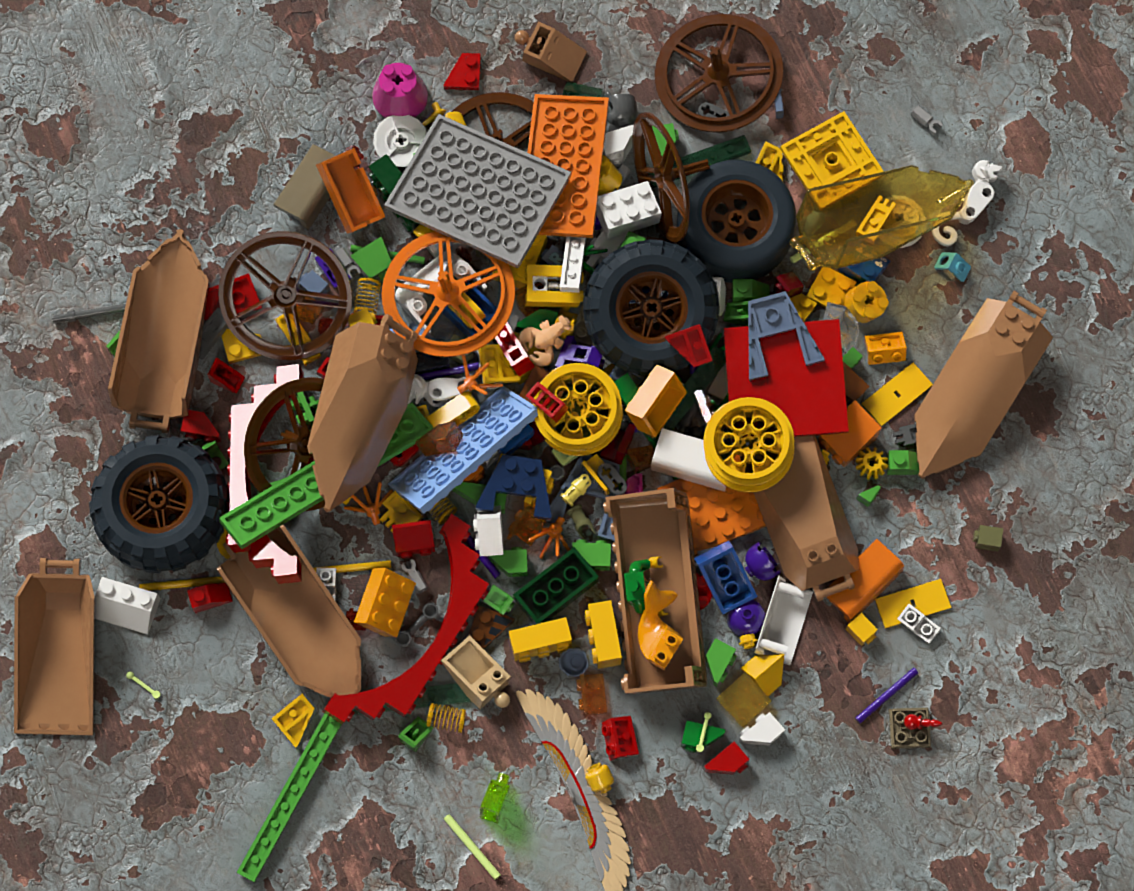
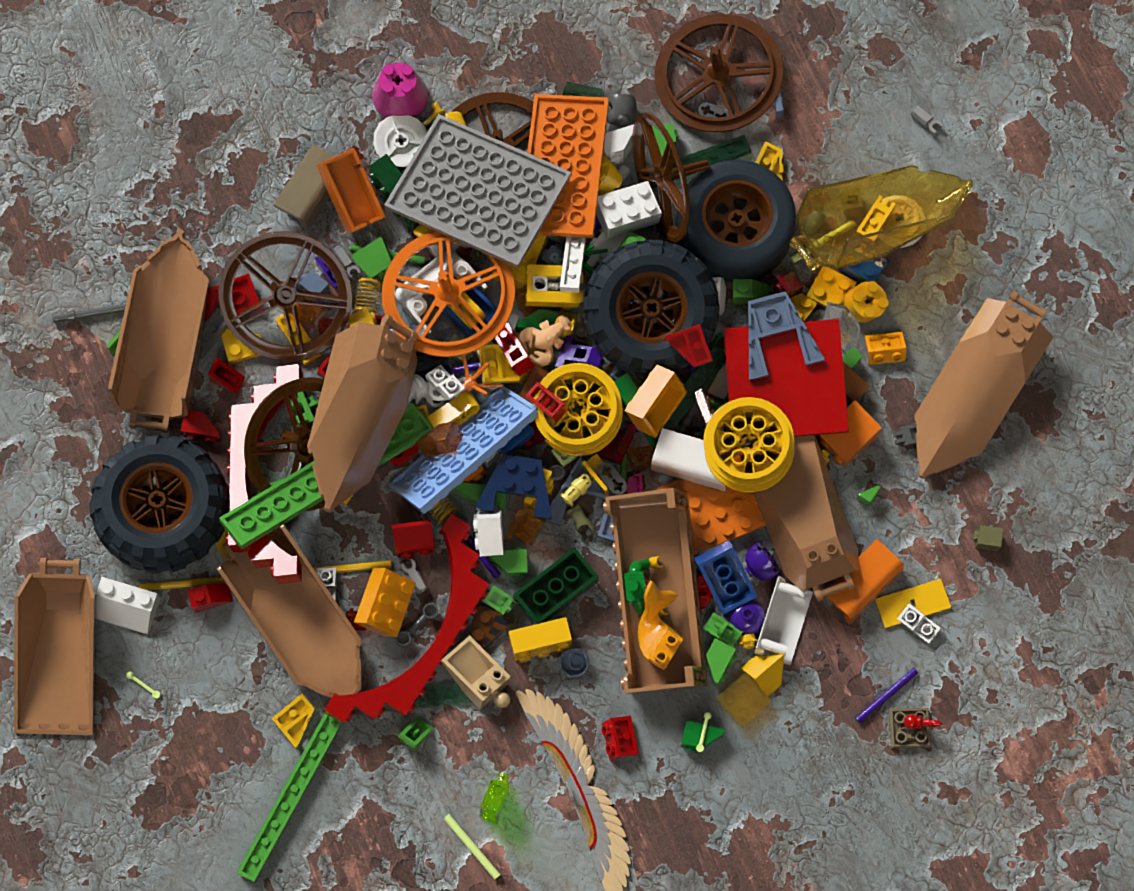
(214, 451): bright green bracket -> none
(372, 509): orange plant -> none
(399, 511): yellow hinge -> none
(430, 716): yellow piece -> none
(444, 382): none -> white slope
(465, 73): red wing -> none
(553, 531): orange plant -> none
(556, 56): medium nougat slope -> none
(593, 694): clear orange bracket -> none
(596, 554): bright green slope -> none
(599, 778): yellow head -> none
(603, 634): yellow brick -> none
(722, 630): none -> bright green hips
(728, 761): red slope -> none
(737, 313): bright green slope -> none
(763, 732): white slope -> none
(830, 153): yellow piece -> none
(862, 630): yellow brick -> none
(864, 461): yellow gear -> none
(902, 462): bright green slope -> none
(908, 384): yellow piece -> none
(955, 265): medium azure bracket -> none
(974, 202): white animal -> none

